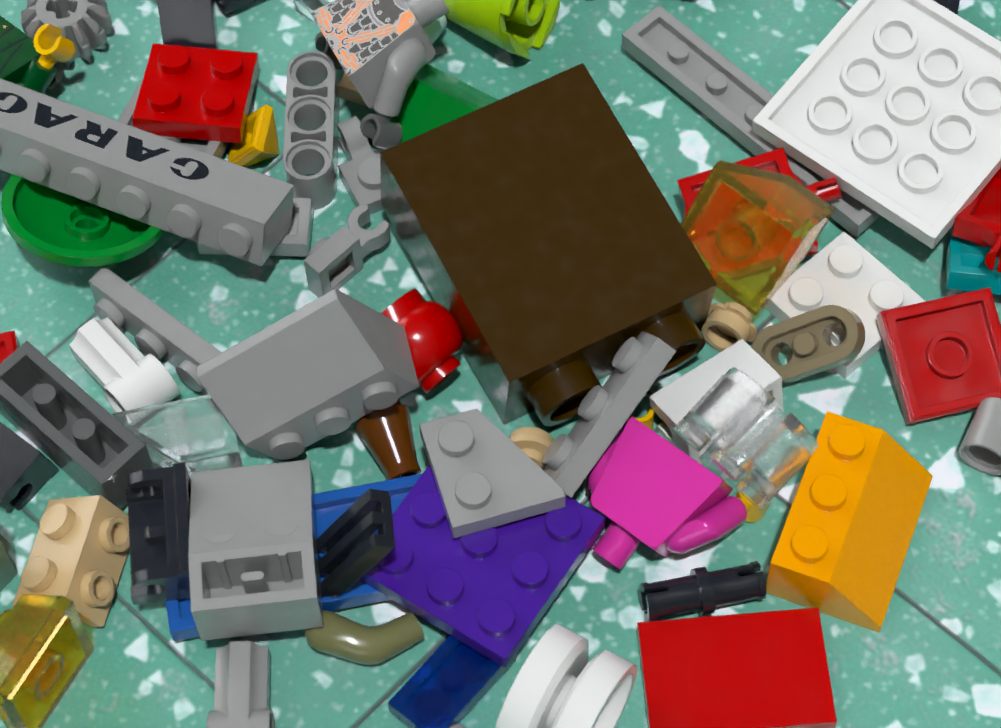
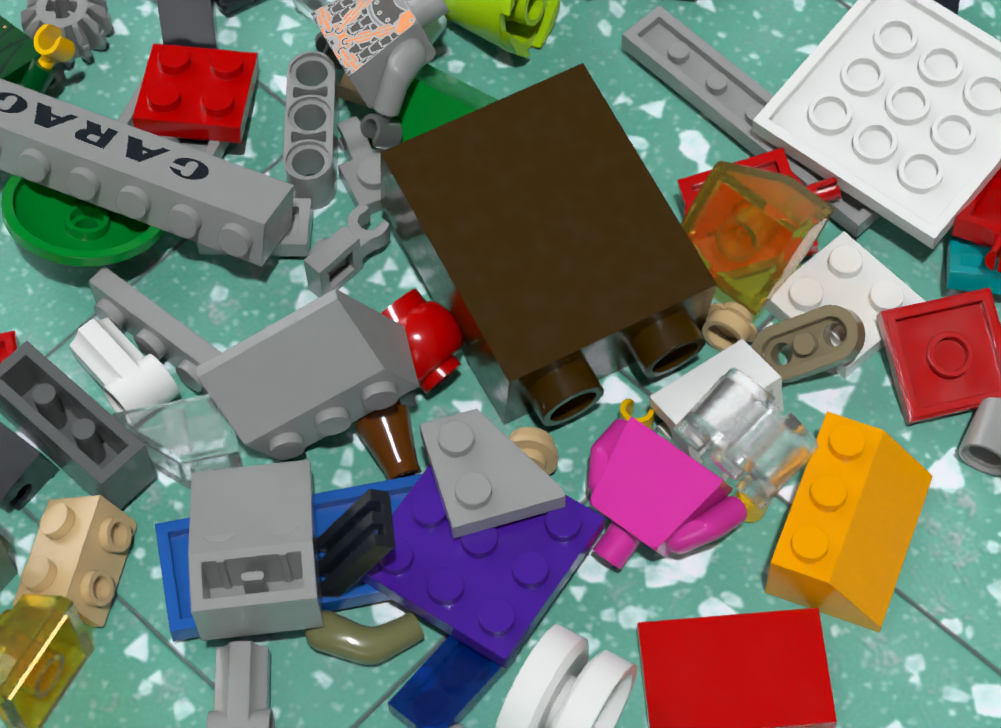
(159, 533): black hinge -> none
(258, 140): yellow slope -> none
(606, 410): light grey plate -> none
(702, 591): black pin -> none

